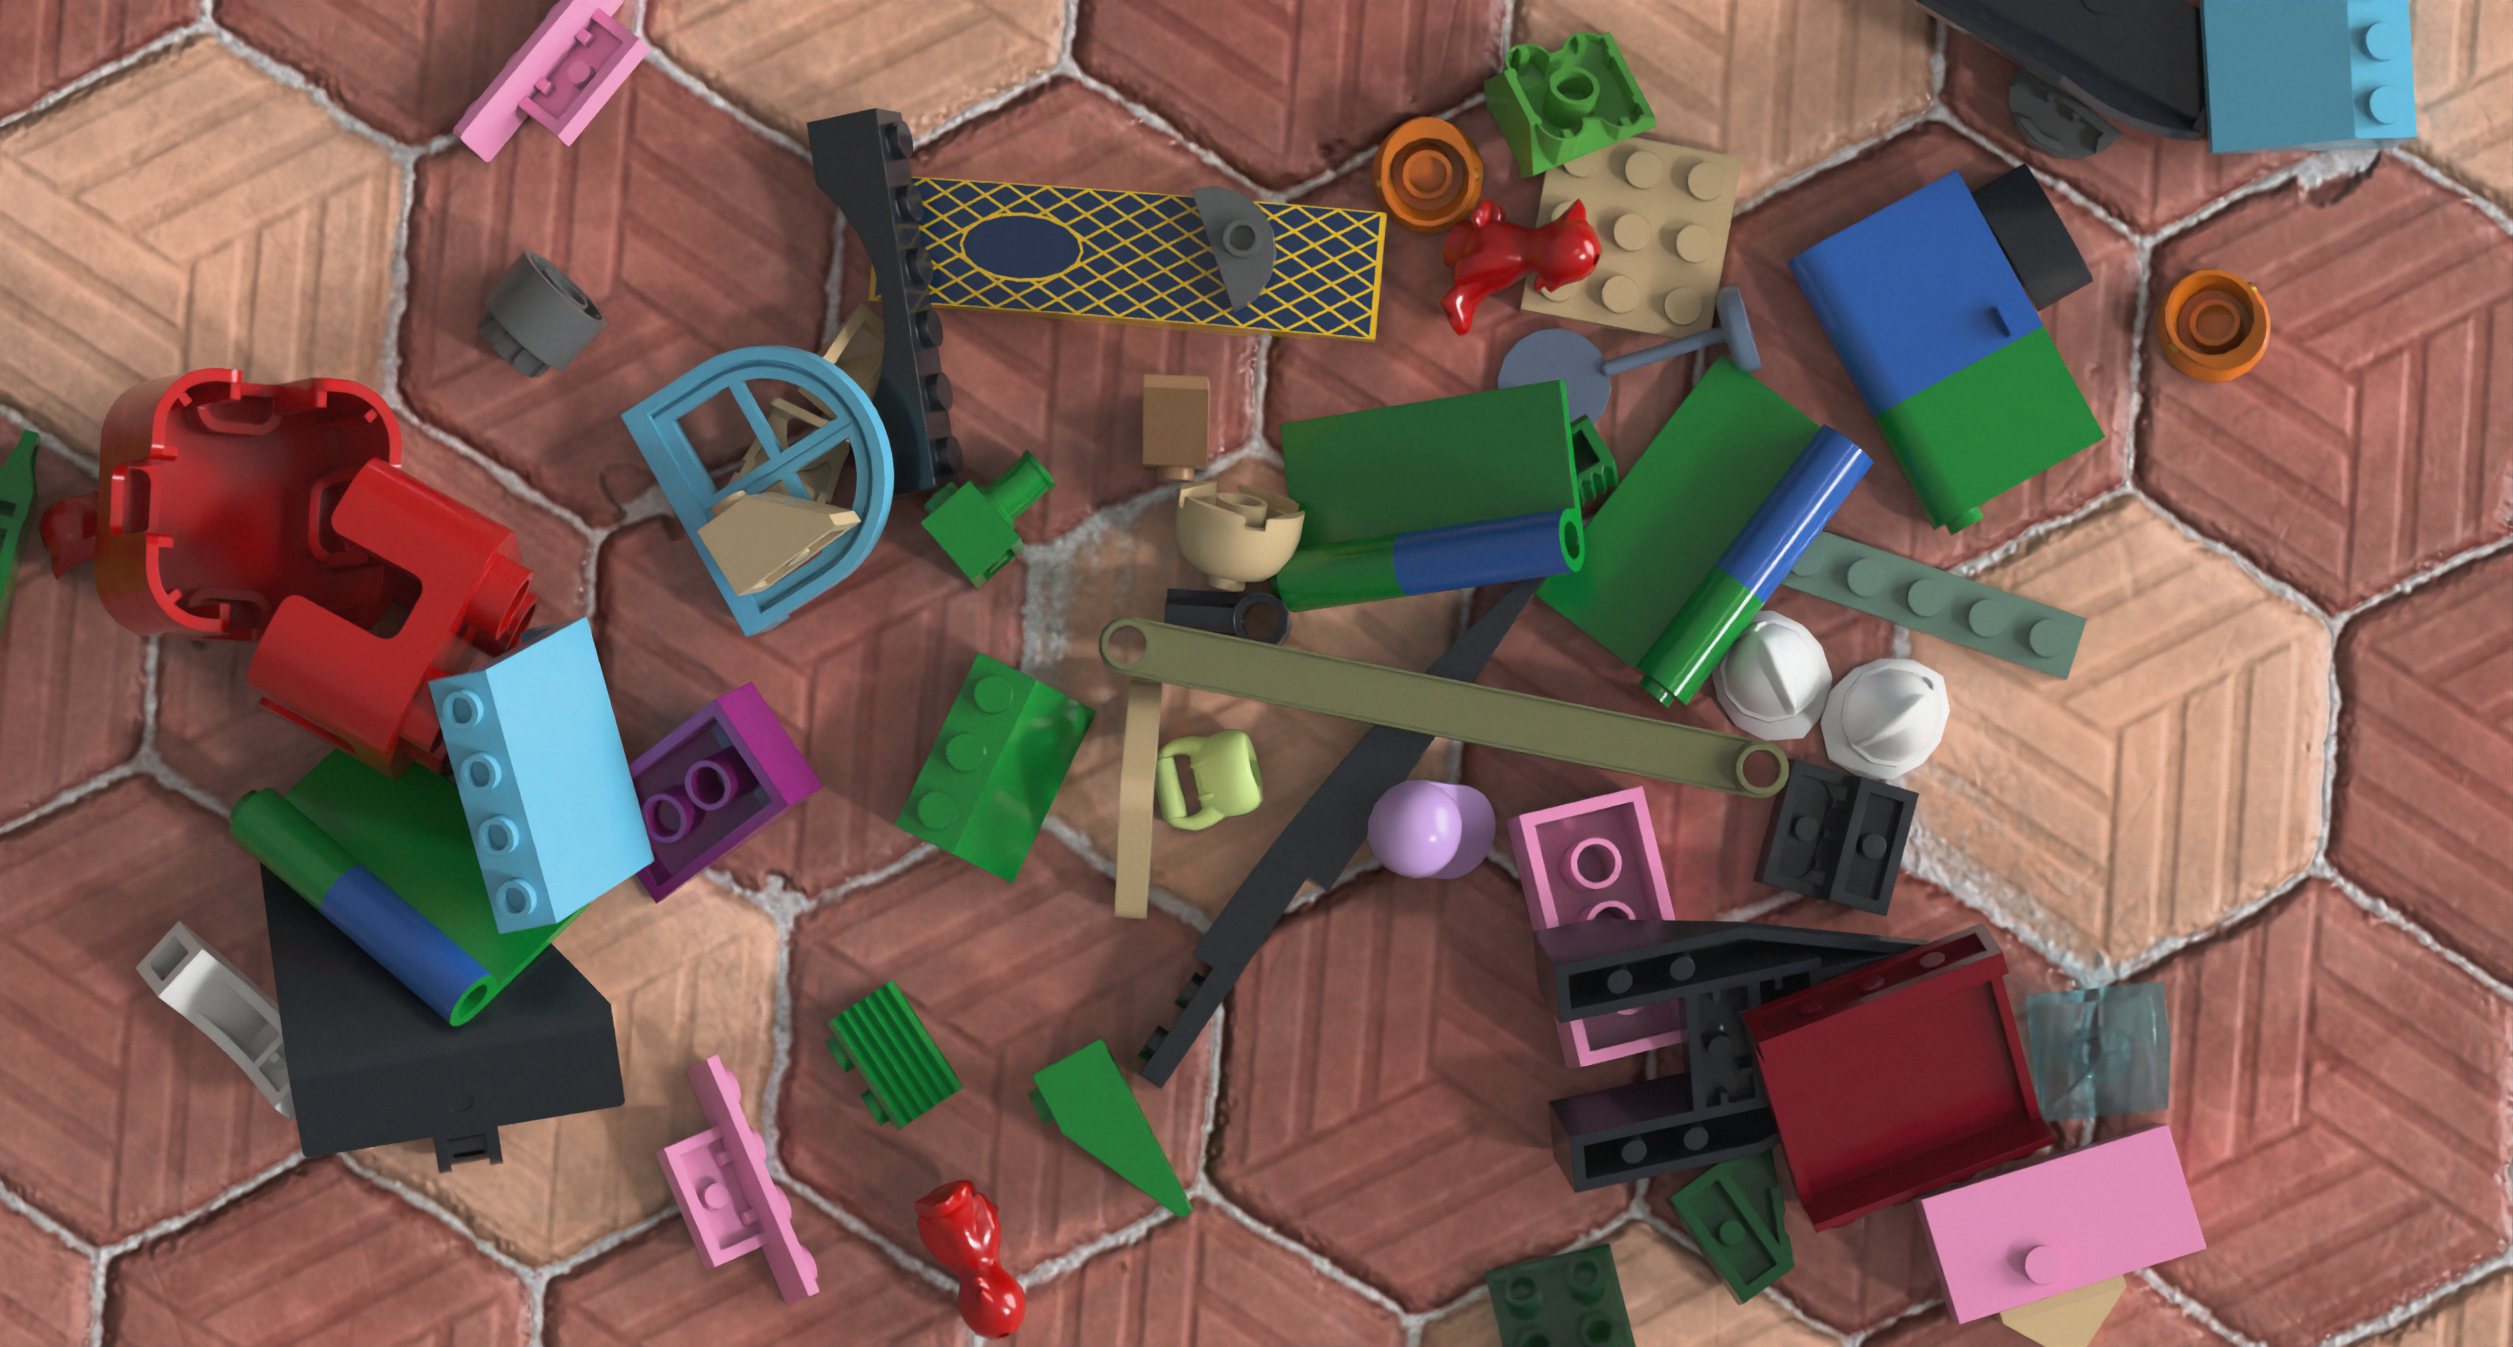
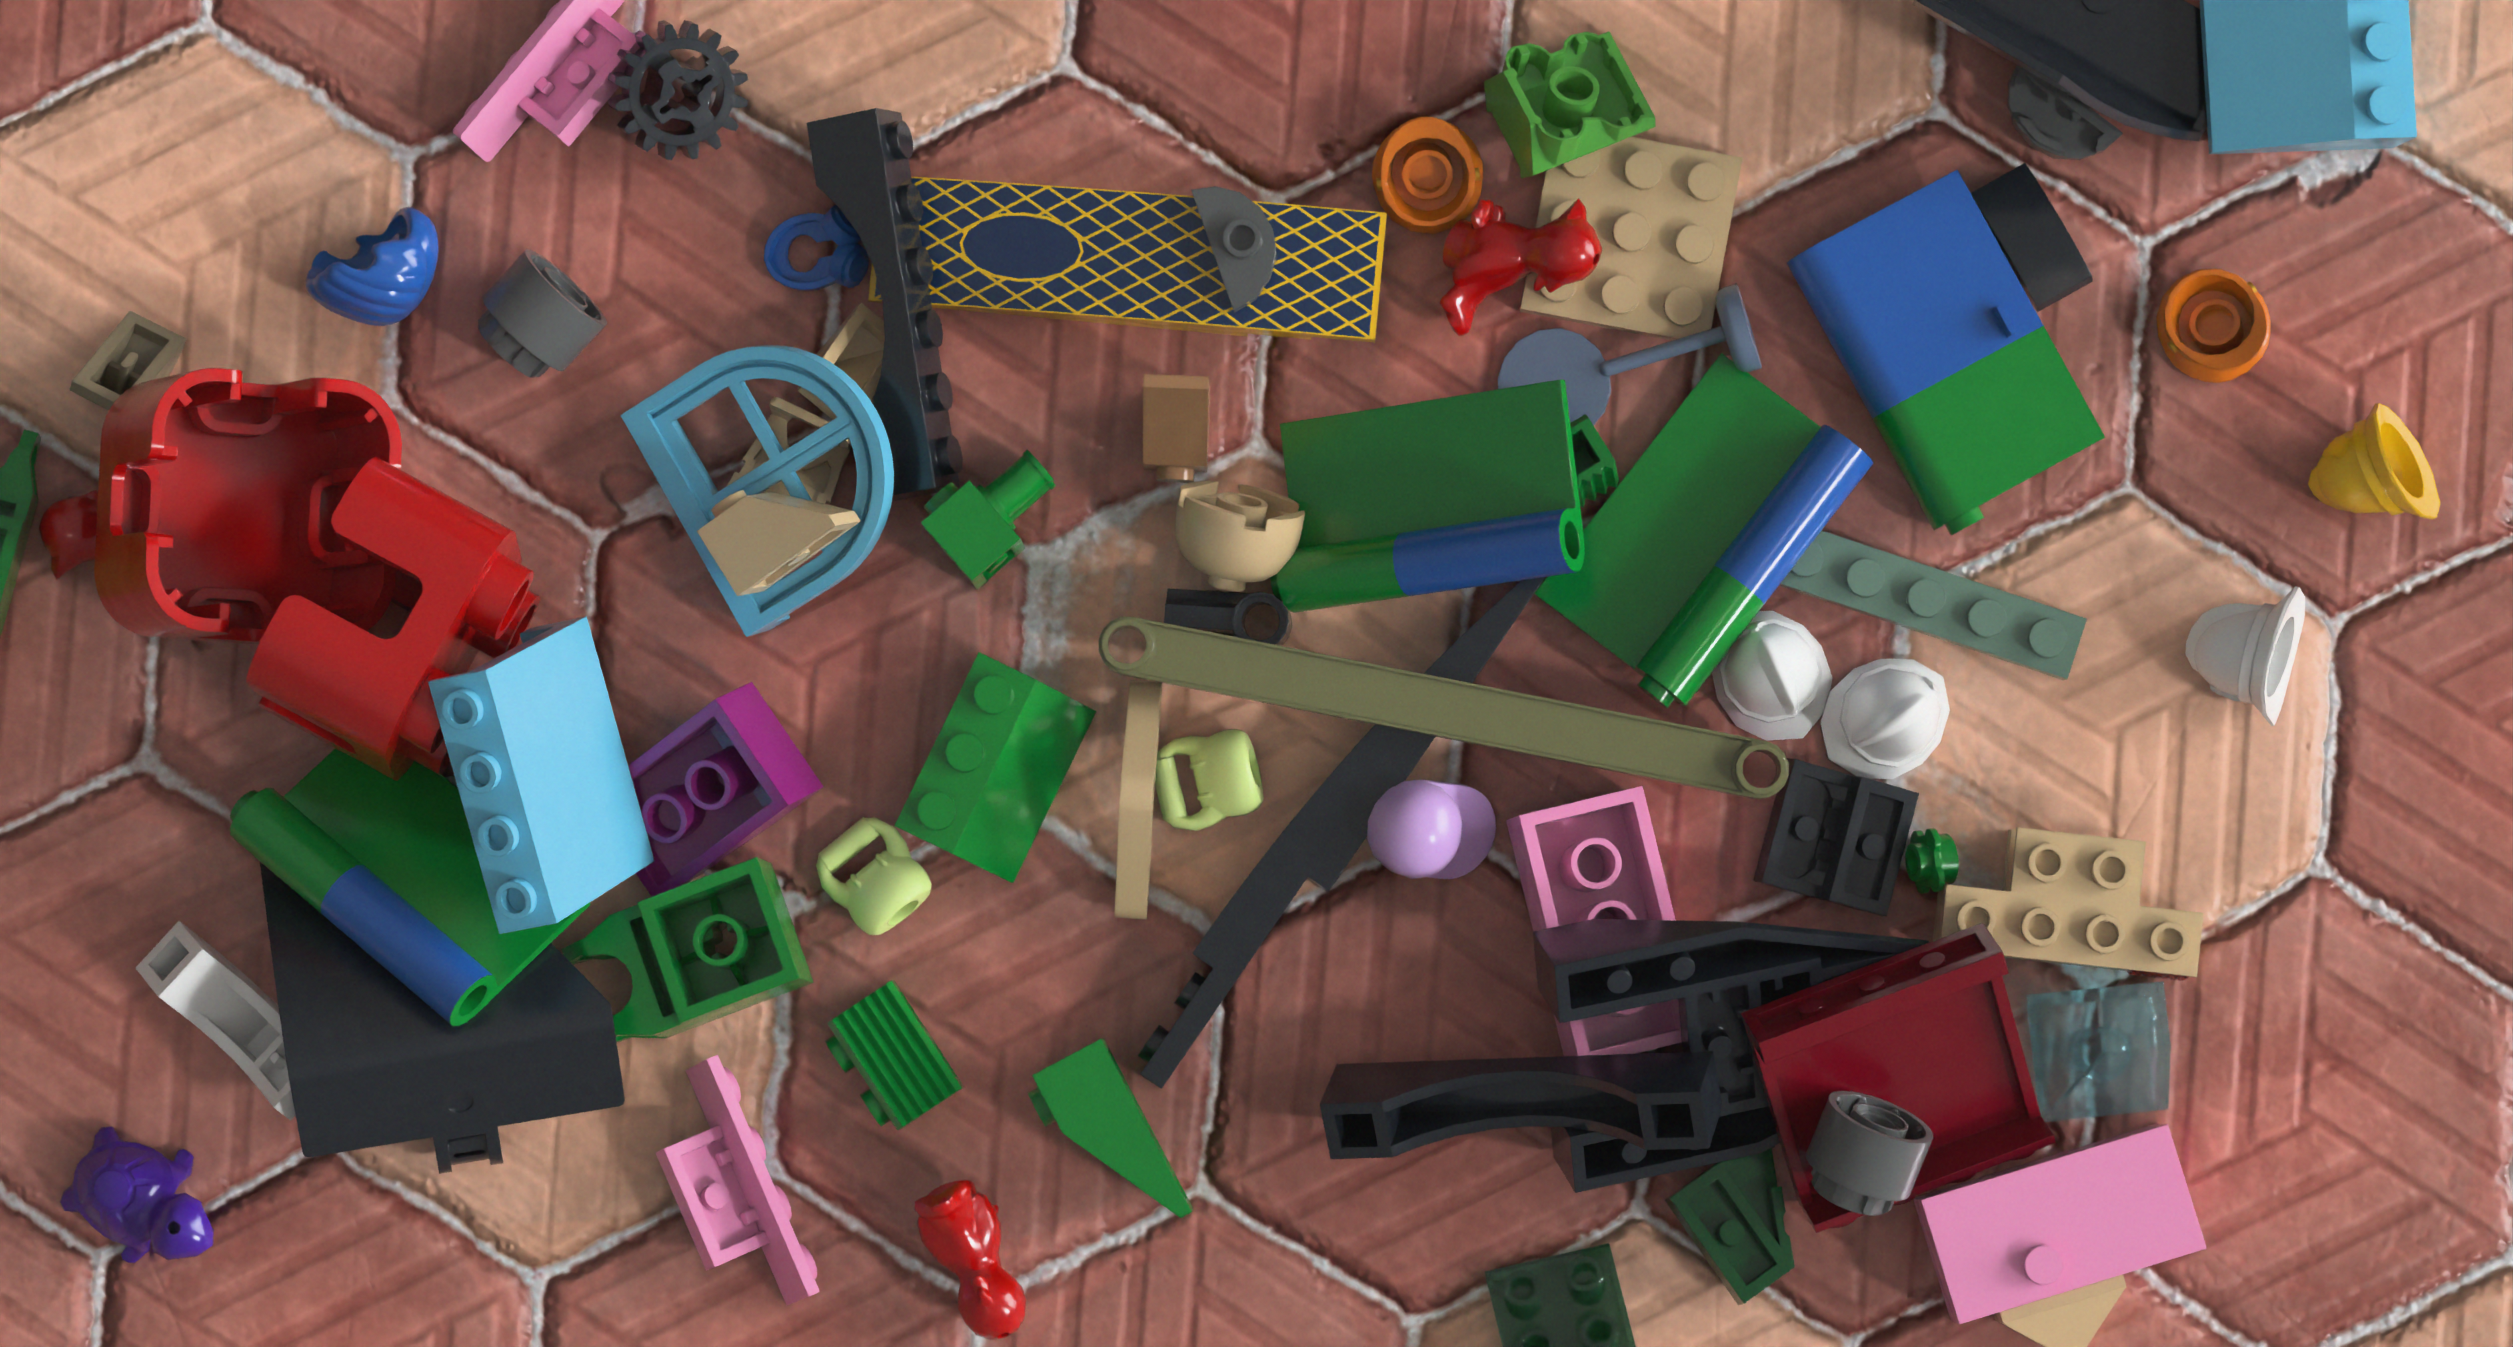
(130, 355): none -> dark tan slope
(132, 1199): none -> dark purple animal
(384, 276): none -> blue piece
(673, 955): none -> green brick
(700, 78): none -> black gear
(844, 267): none -> blue piece
(883, 889): none -> yellowish green piece
(1634, 1097): none -> black arch
(1866, 1152): none -> dark grey piece
(1931, 860): none -> green plate
(2076, 905): none -> tan piece
(2249, 650): none -> white piece
(2376, 470): none -> yellow piece

